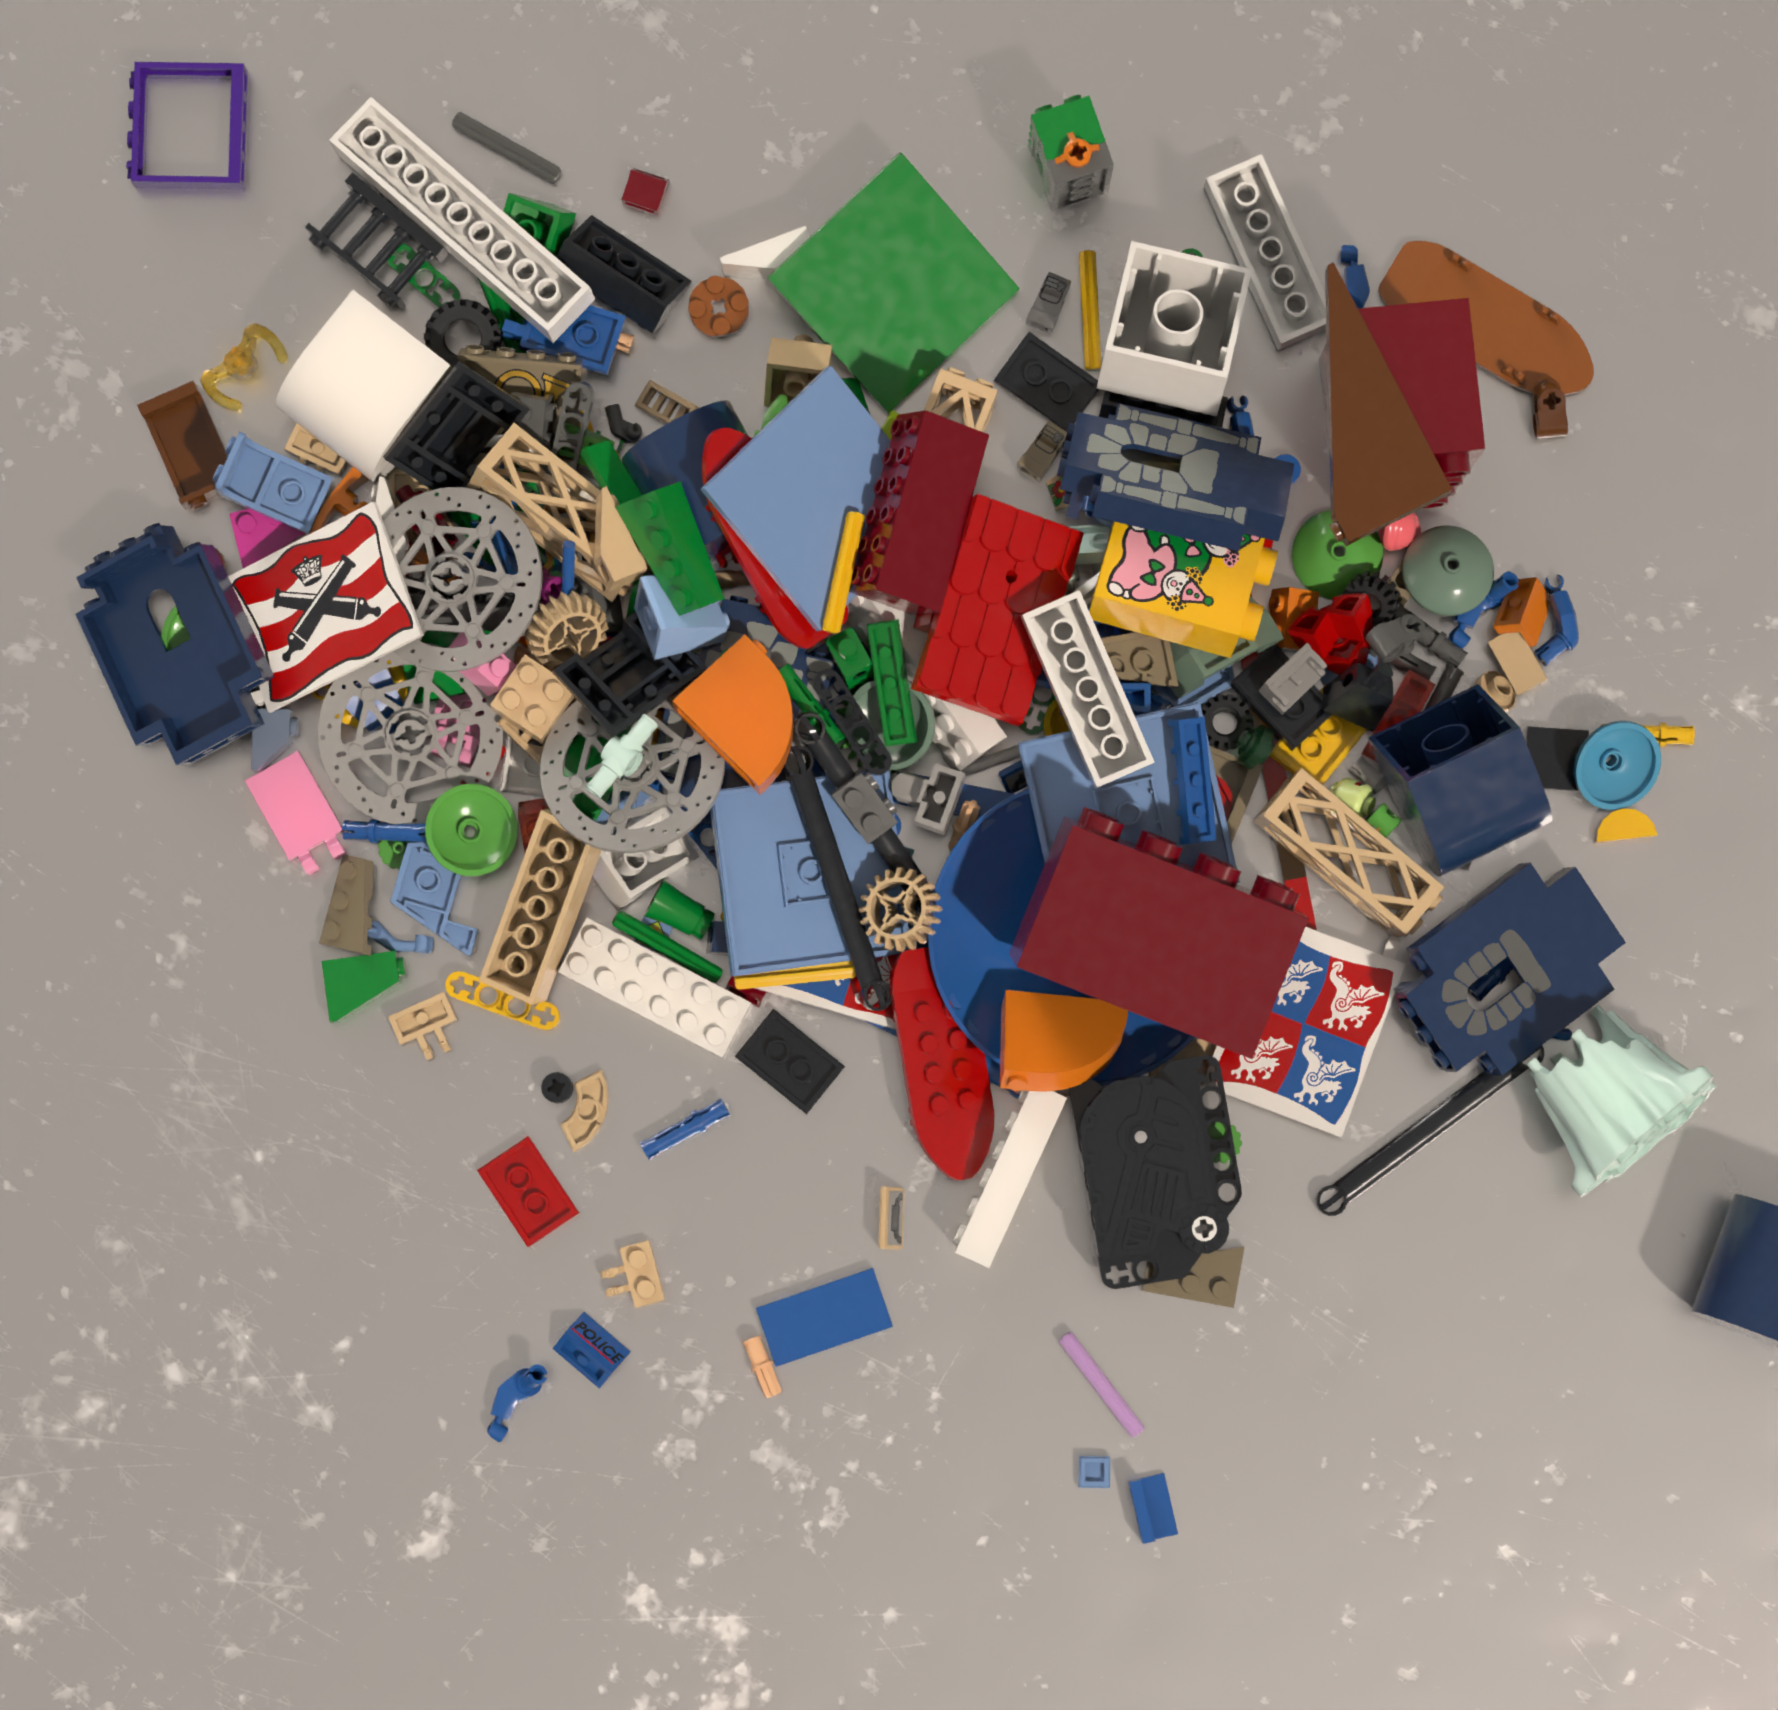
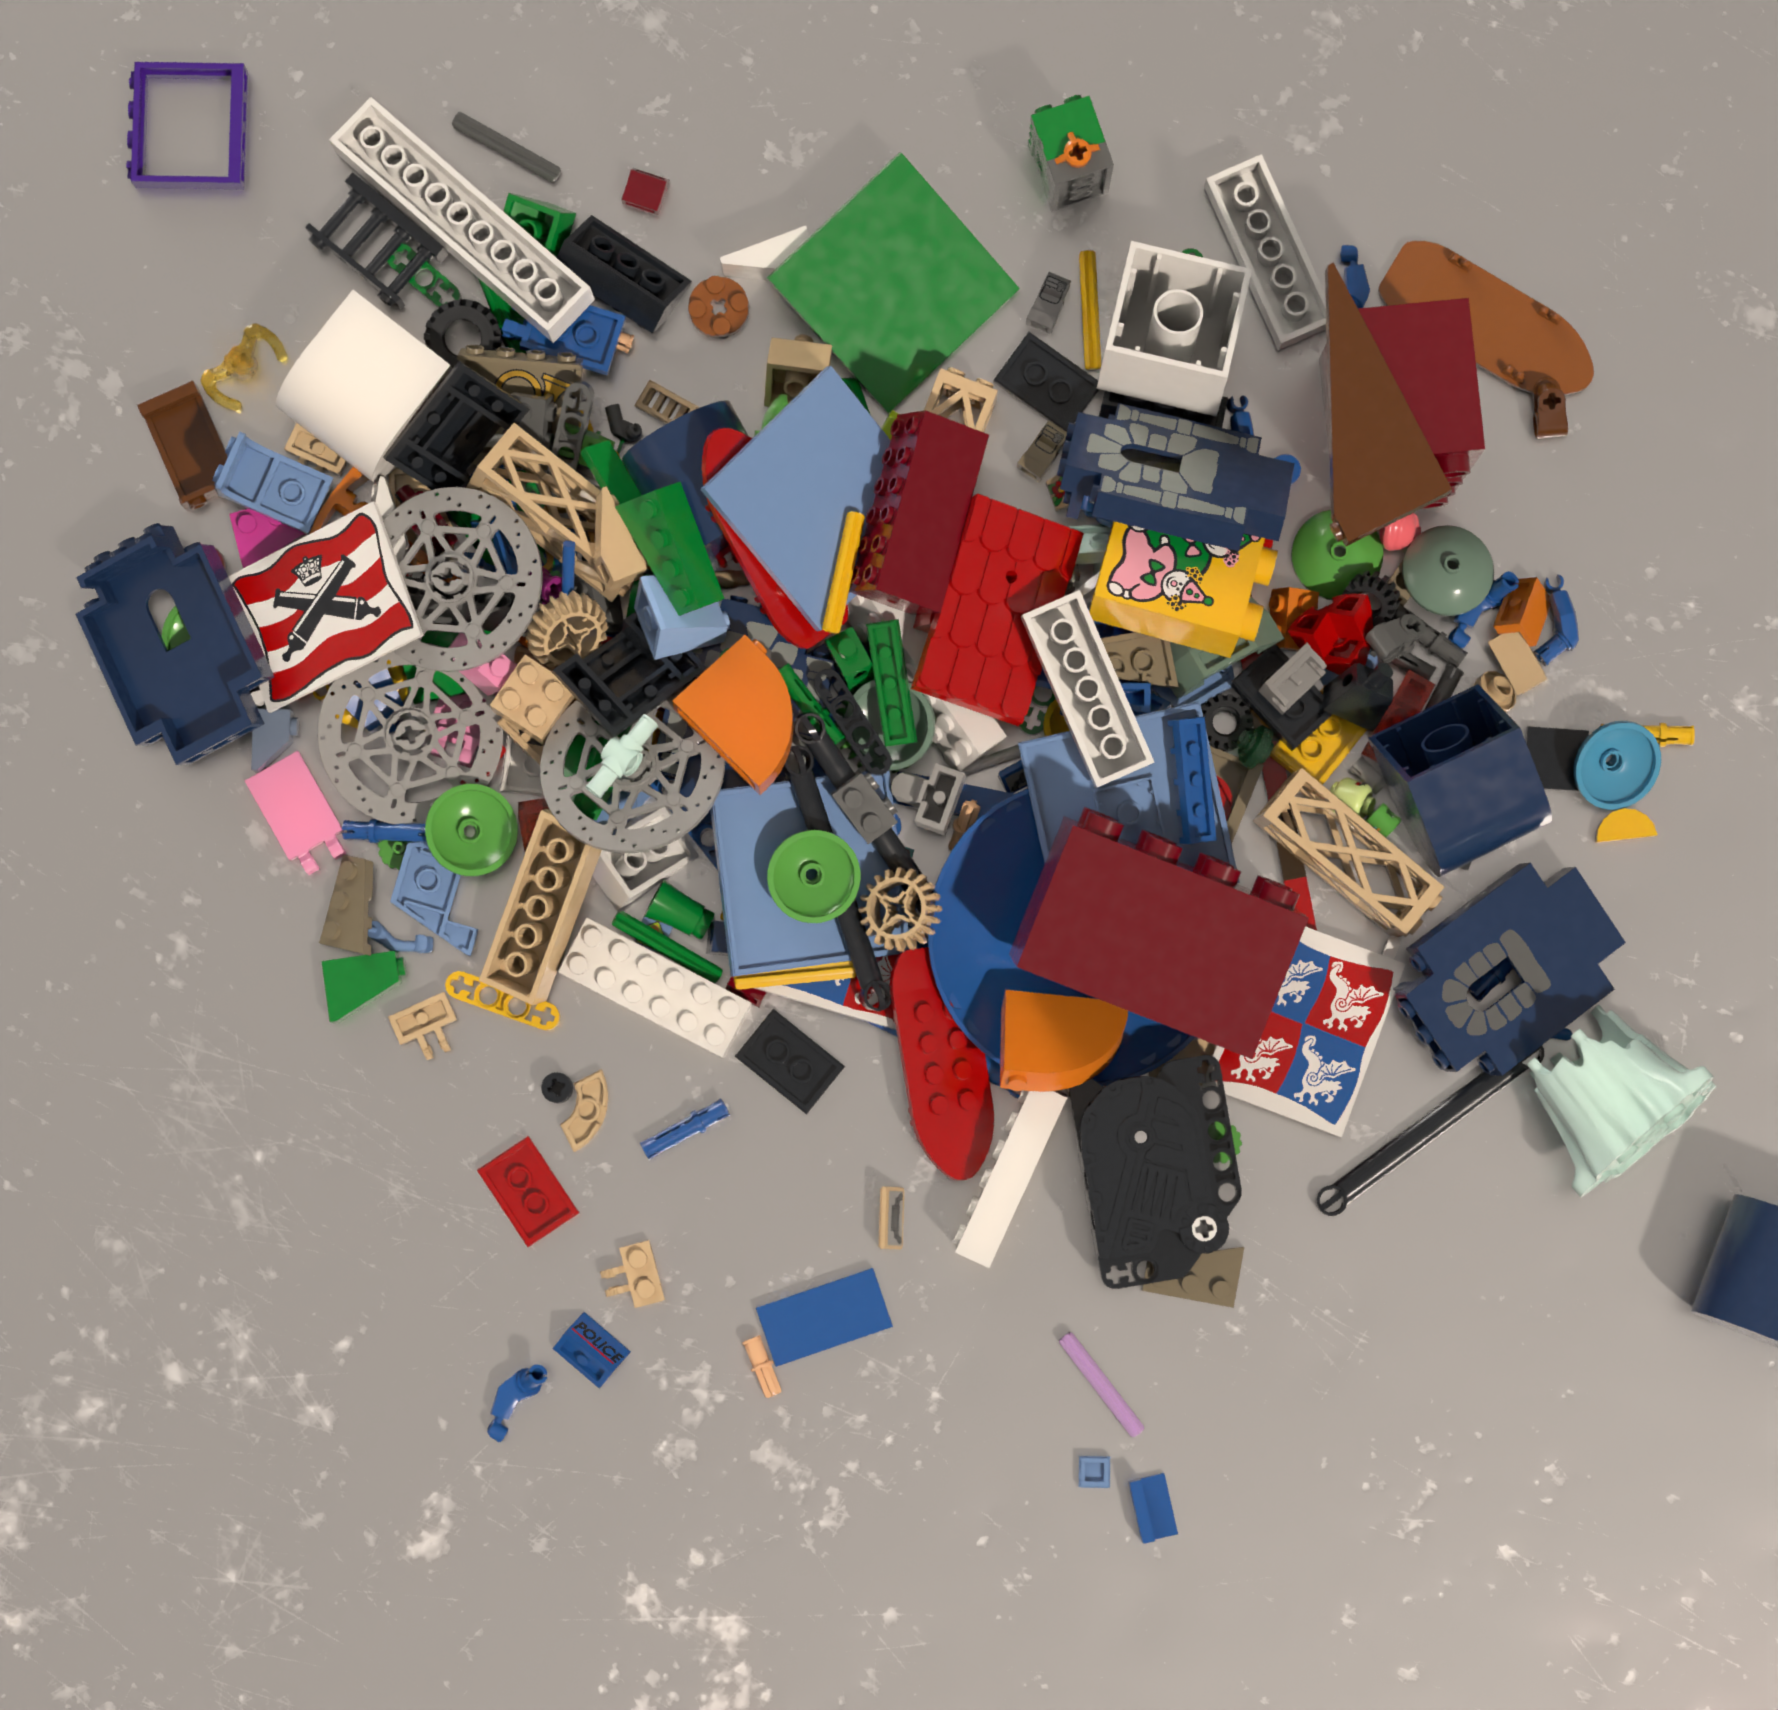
(831, 889): none -> bright green dish

